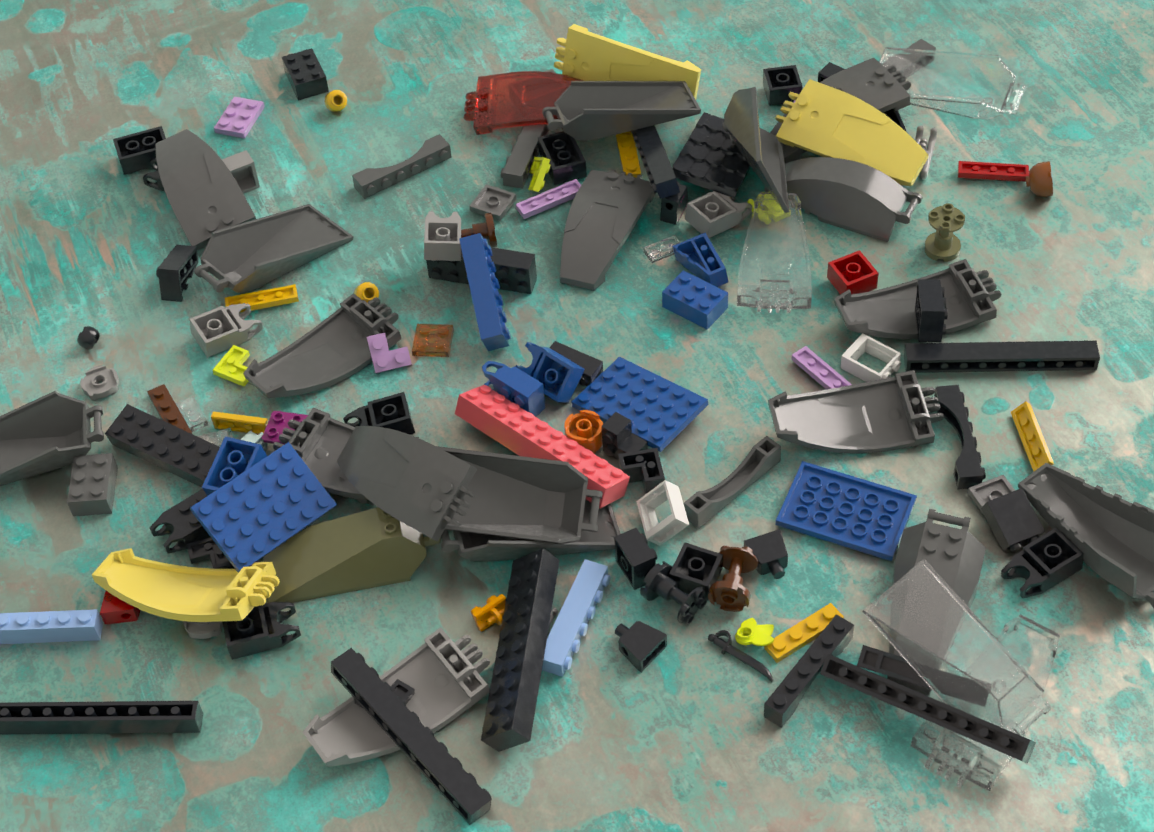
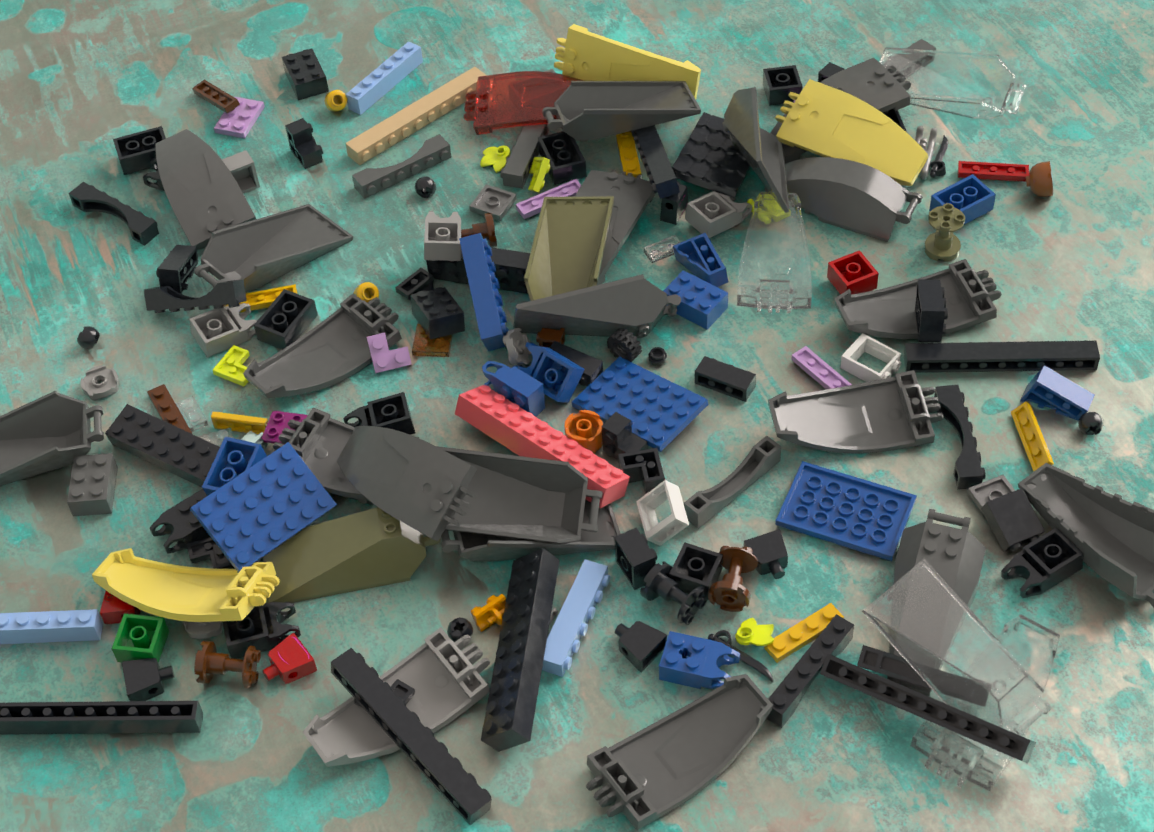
(90, 199): none -> black arch
(140, 638): none -> green brick
(145, 678): none -> black torso
(210, 662): none -> reddish brown piece
(216, 96): none -> reddish brown plate
(223, 293): none -> black arch
(285, 319): none -> black brick
(289, 661): none -> red torso
(303, 143): none -> black brick
(384, 78): none -> light blue brick
(413, 117): none -> tan brick
(418, 281): none -> black slope
(425, 187): none -> black piece
(437, 312): none -> black brick
(459, 624): none -> black piece
(495, 156): none -> neon yellow plate
(516, 347): none -> light grey plate
(548, 336): none -> reddish brown brick
(568, 245): none -> olive windscreen
(599, 309): none -> dark grey windscreen
(624, 345): none -> black tyre
(657, 355): none -> black plate
(678, 753): none -> dark grey windscreen
(695, 661): none -> blue brick
(725, 378): none -> black brick
(938, 166): none -> black sword
(968, 196): none -> blue brick
(1058, 393): none -> blue wedge
(1090, 423): none -> black piece

